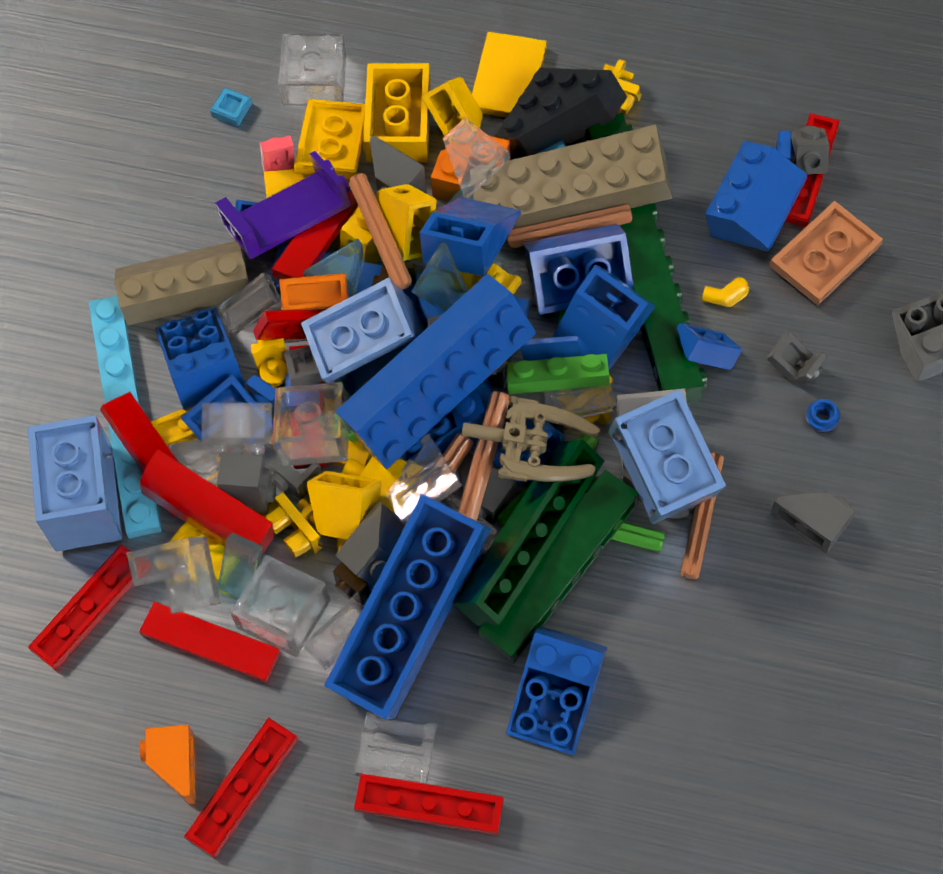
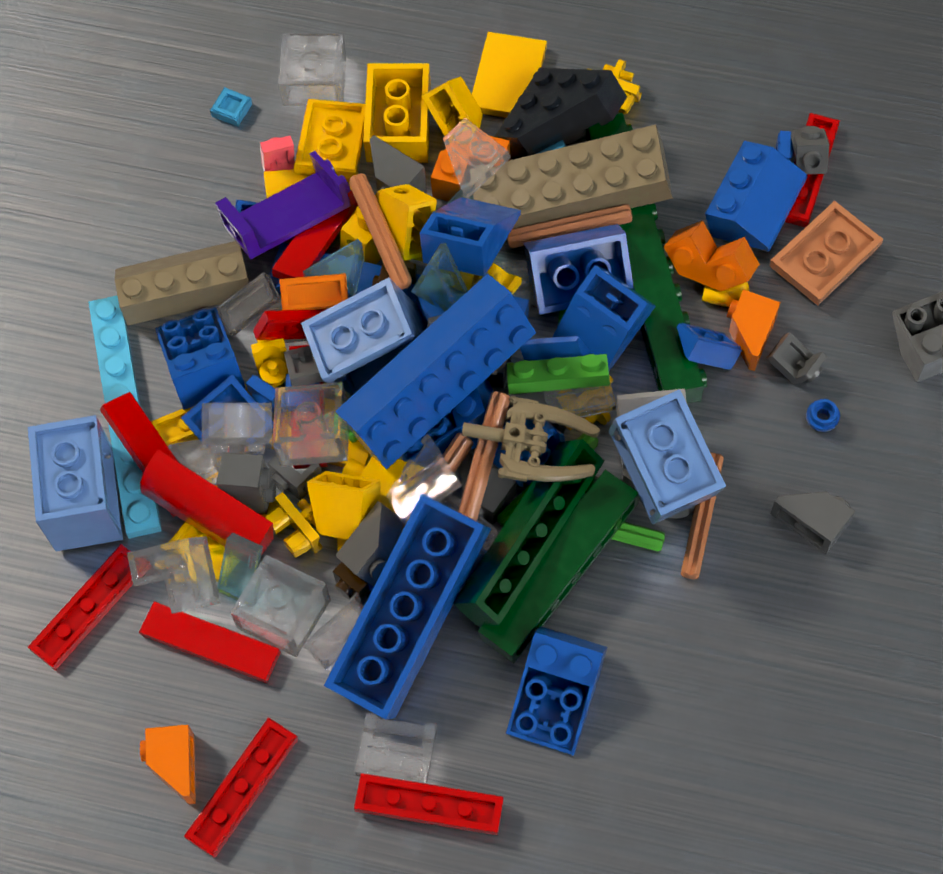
(701, 260): none -> orange brick
(751, 324): none -> orange slope

